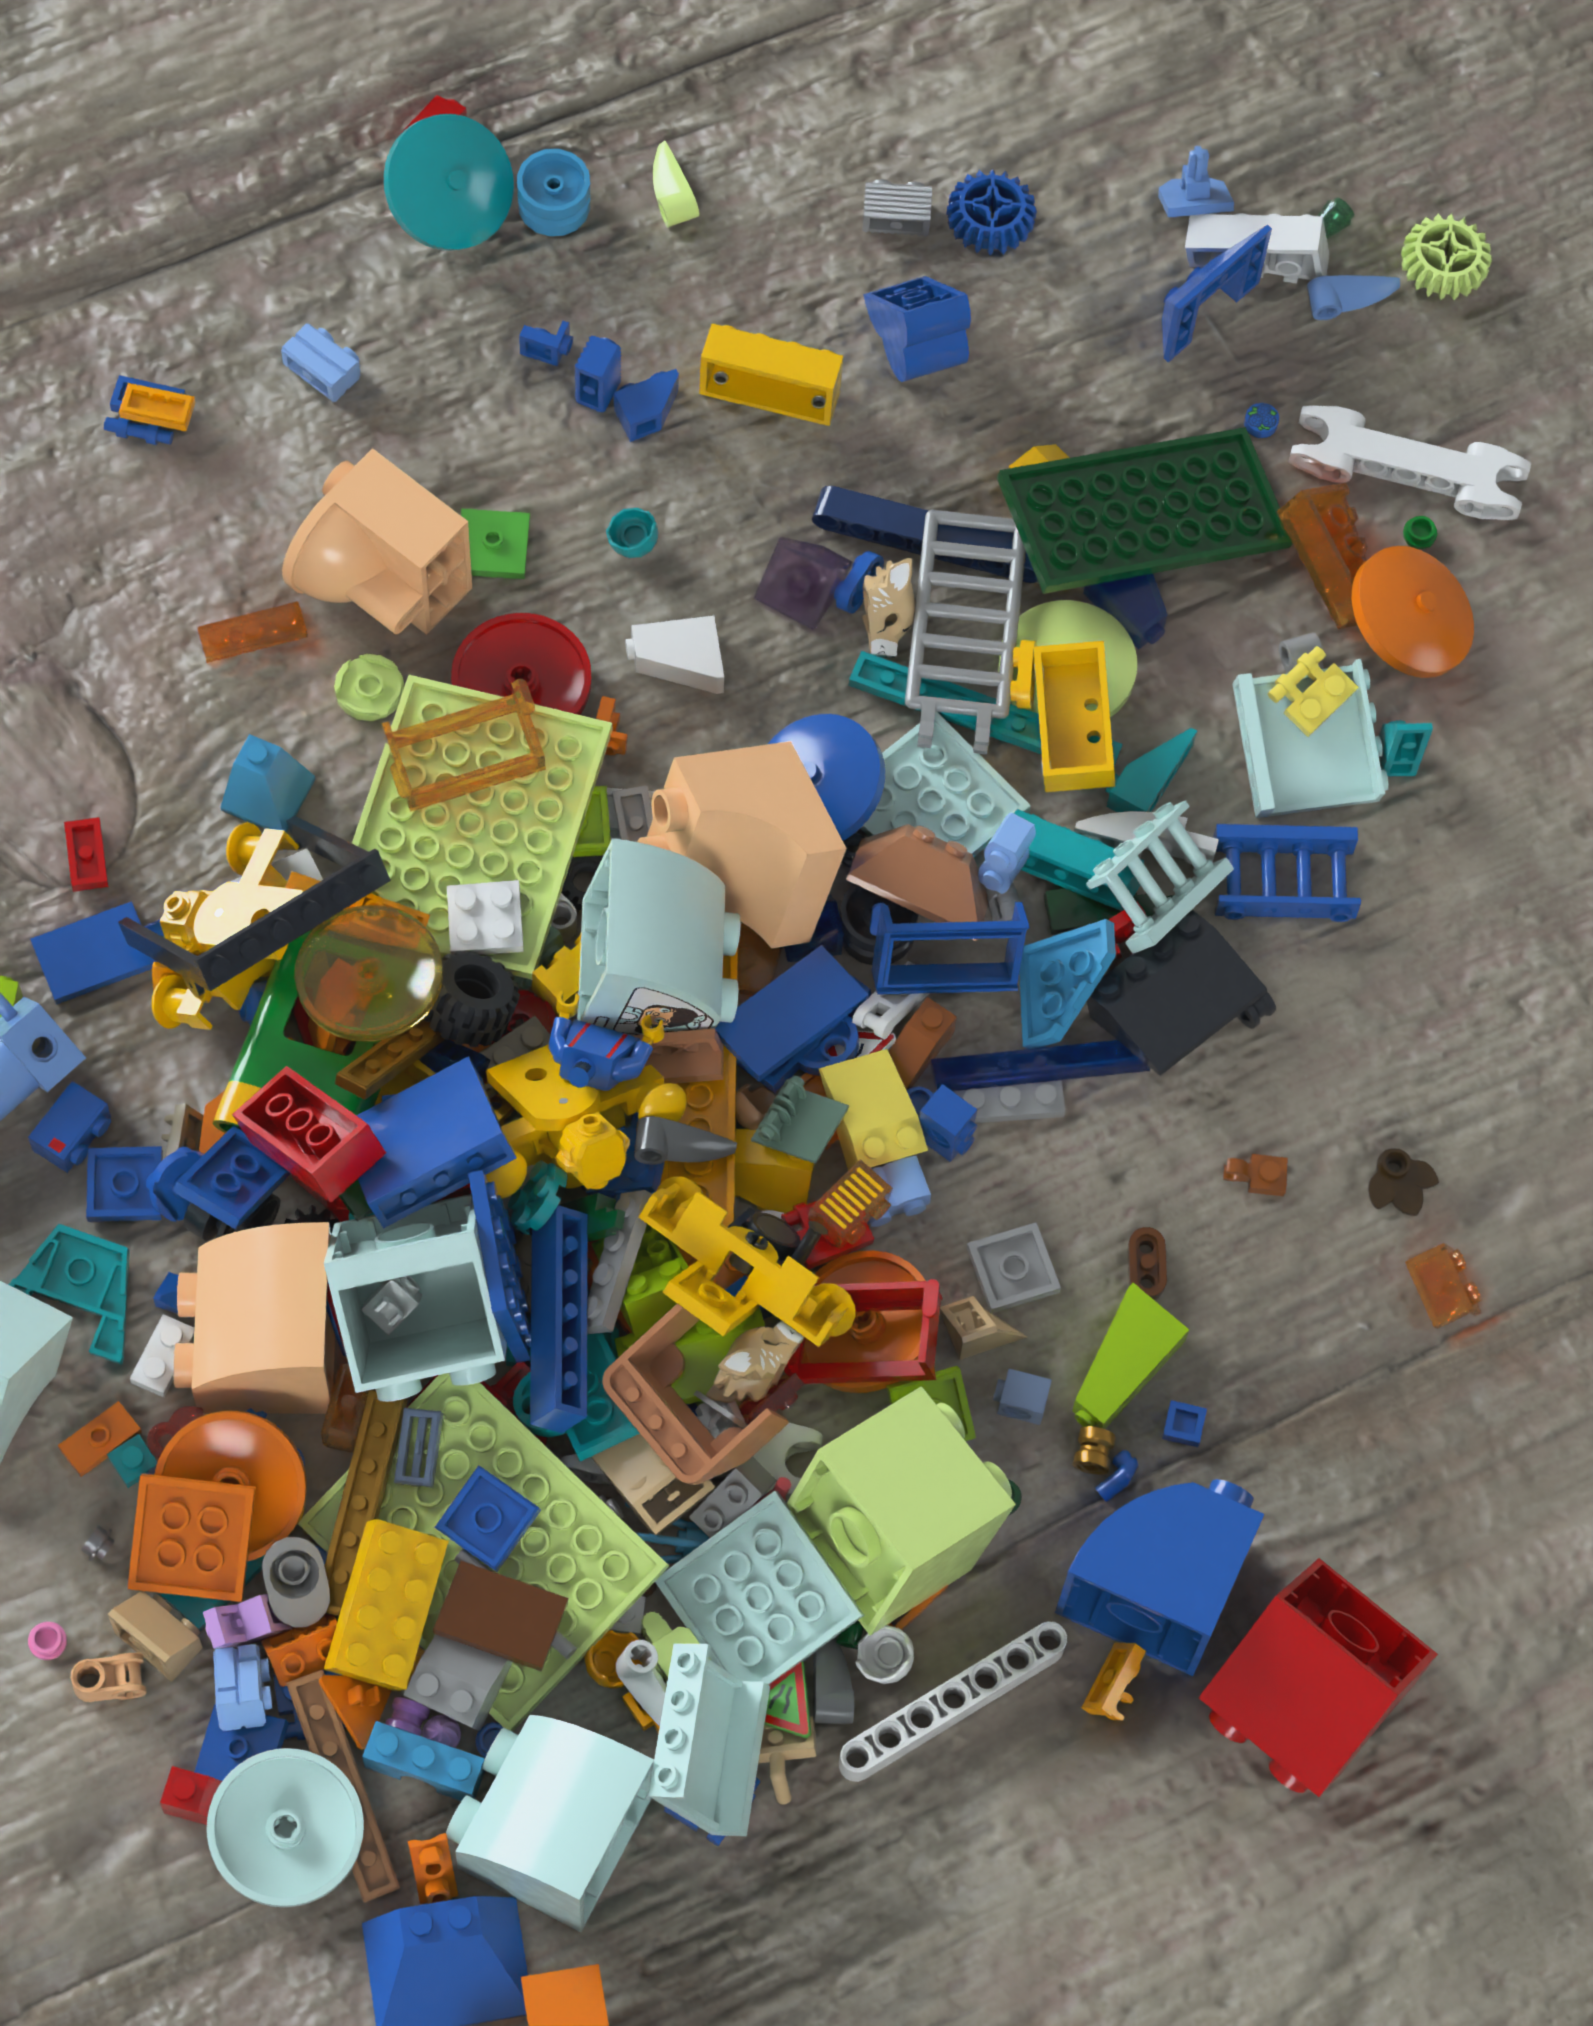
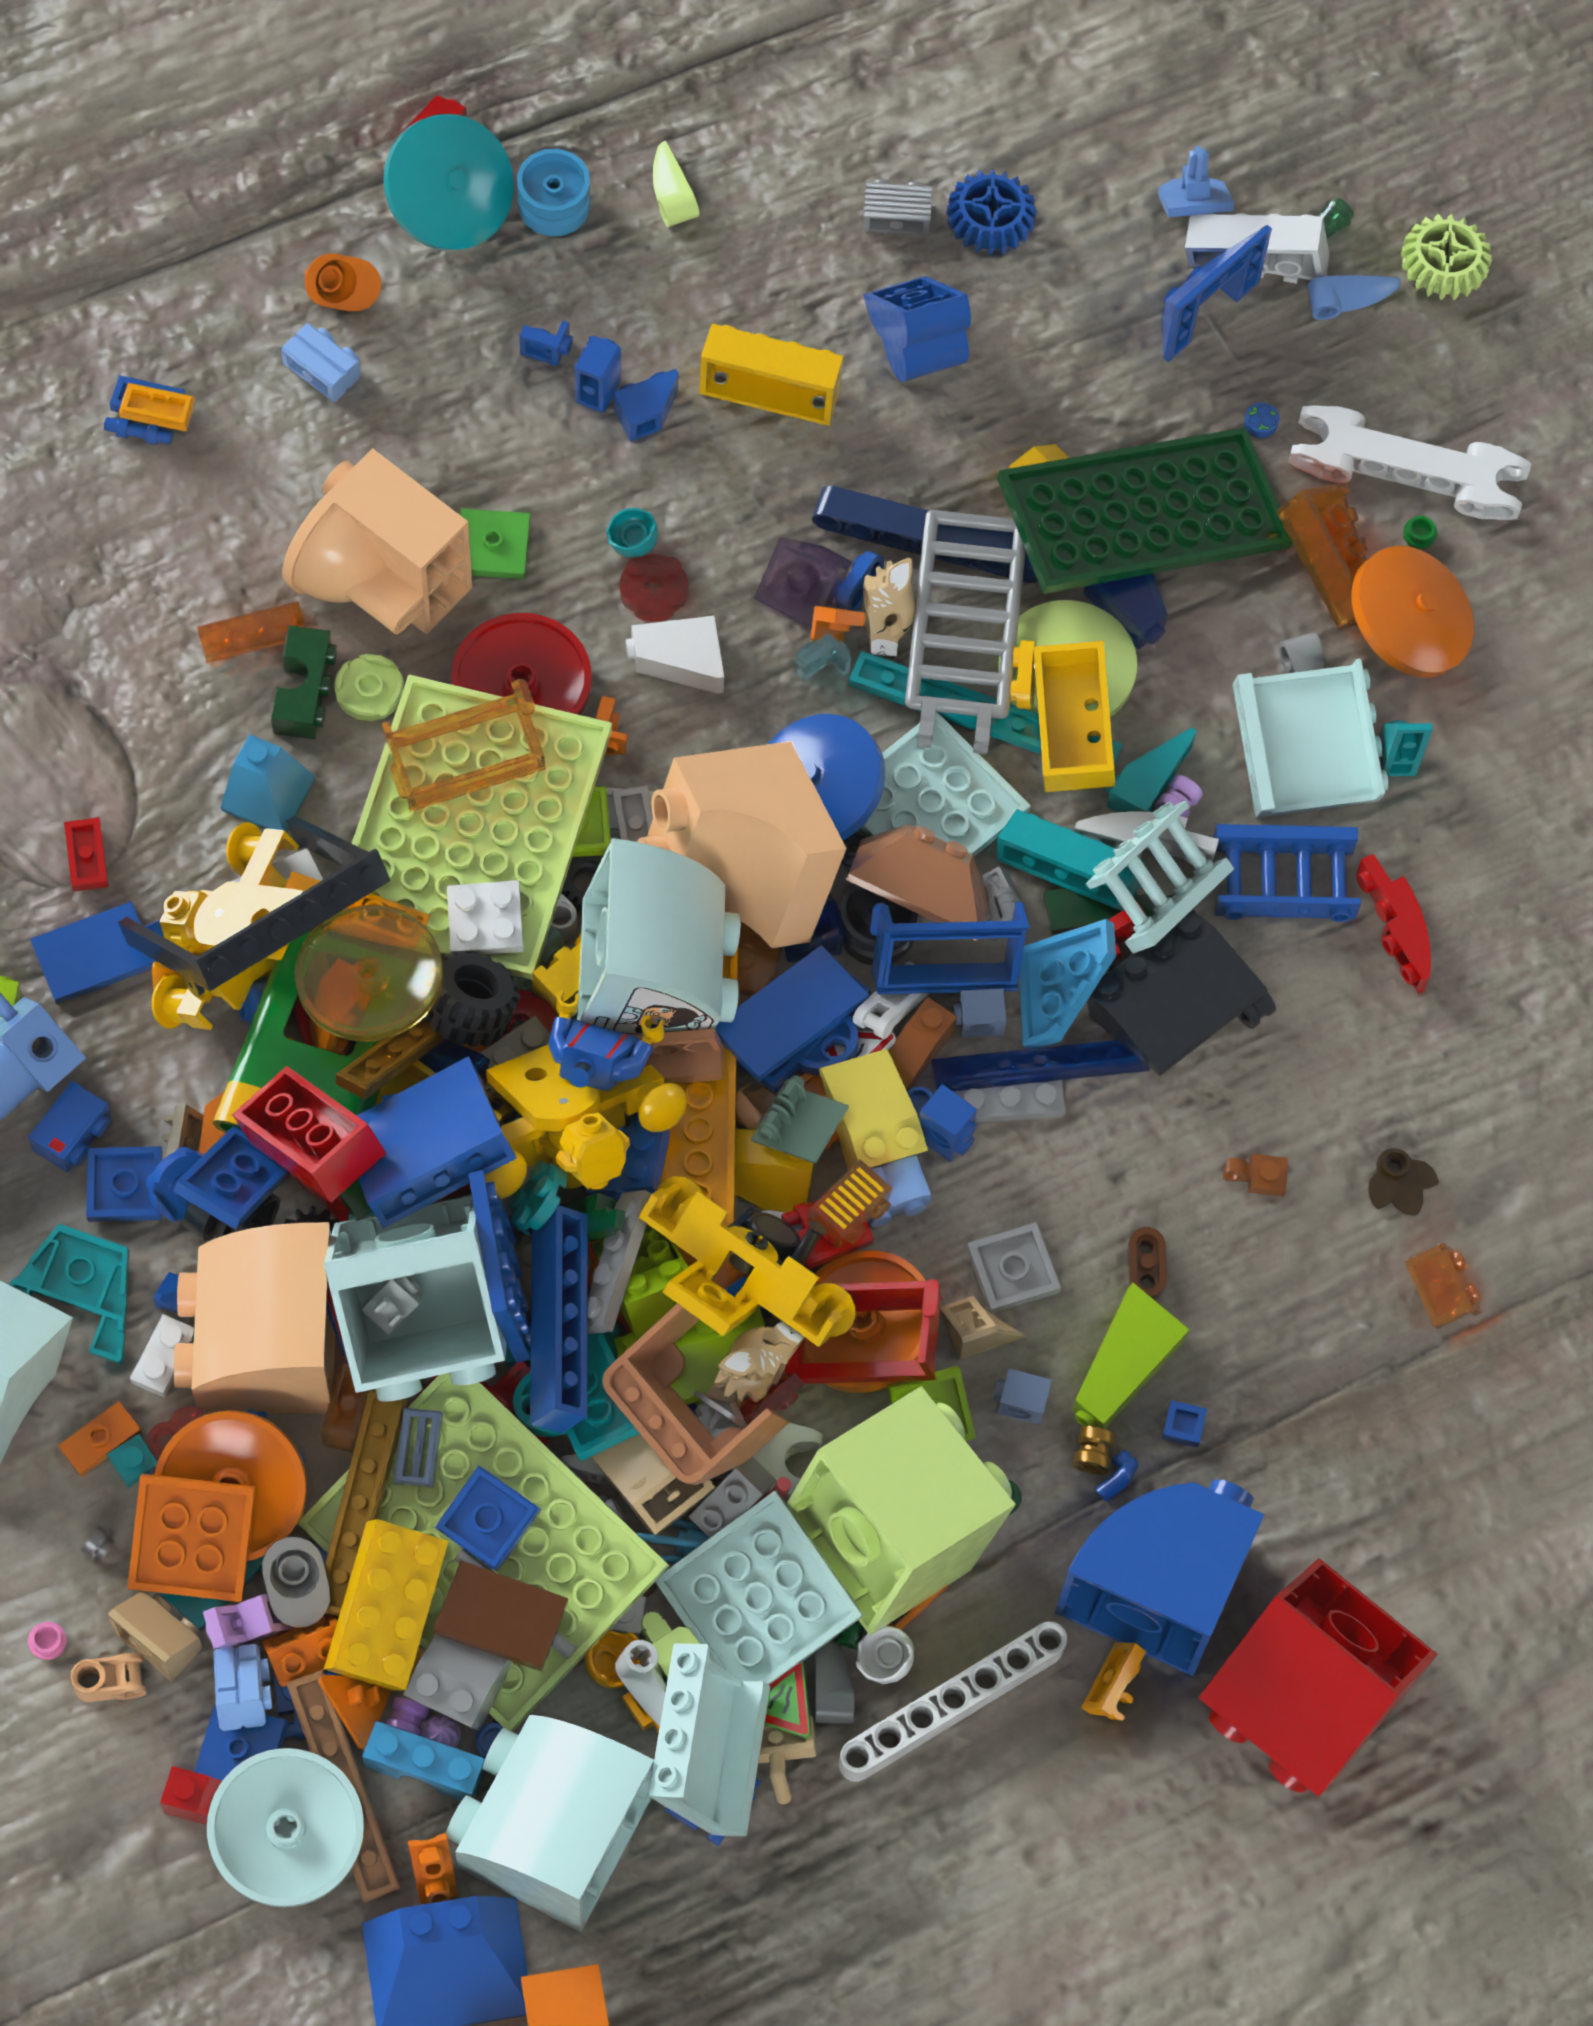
(299, 709): none -> dark green arch
(342, 282): none -> orange piece
(659, 569): none -> clear red plate
(673, 1141): dark grey piece -> none
(817, 655): none -> clear light blue bracket
(834, 621): none -> orange bracket
(981, 1013): none -> sand blue brick
(1006, 853): light blue brick -> none
(1179, 790): none -> lavender wheel
(1320, 698): light yellow plate -> none
(1405, 929): none -> red slope

